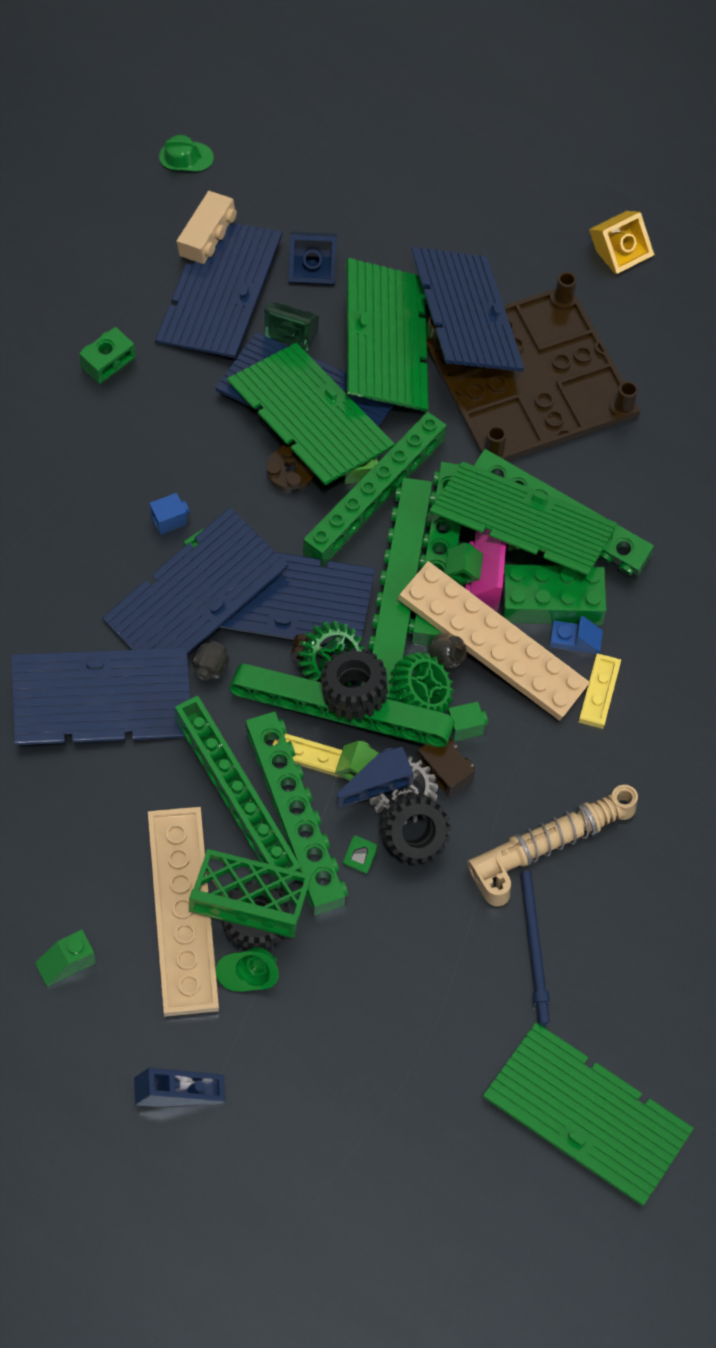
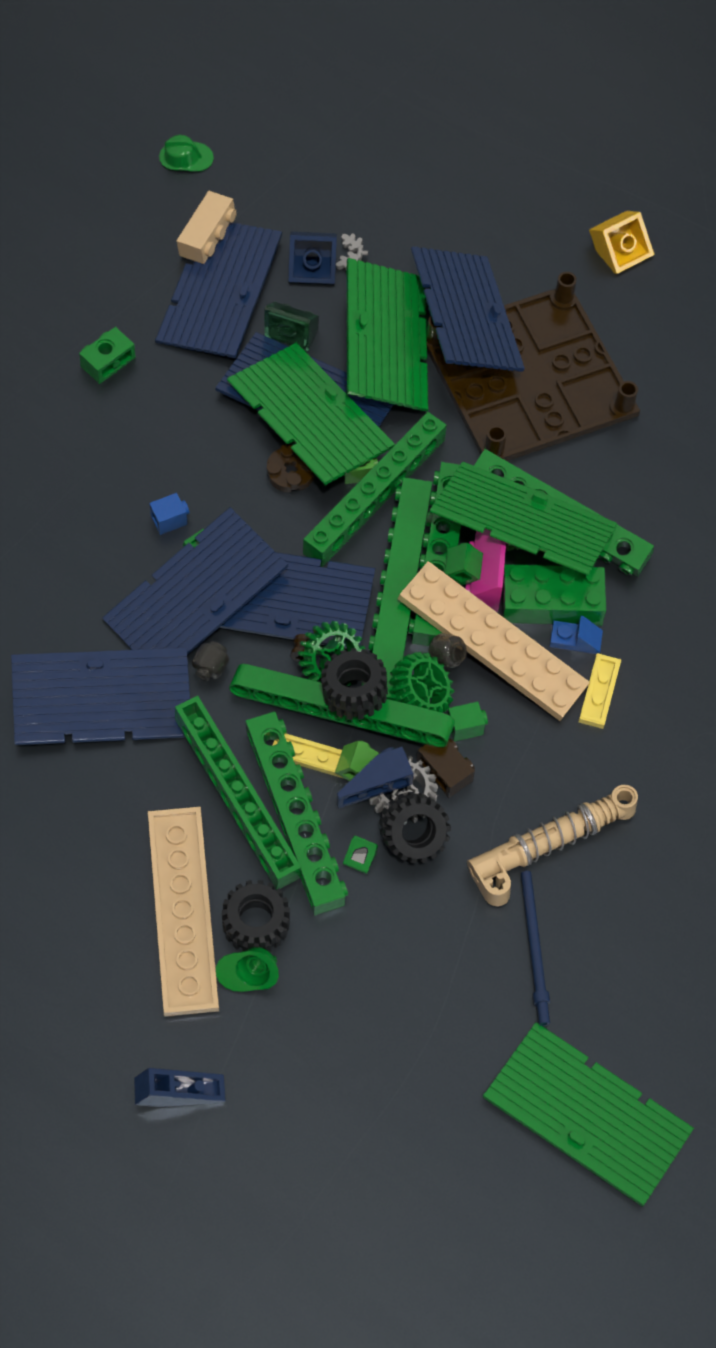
(66, 958): green slope -> none
(249, 913): green fence -> none
(350, 241): none -> light grey animal

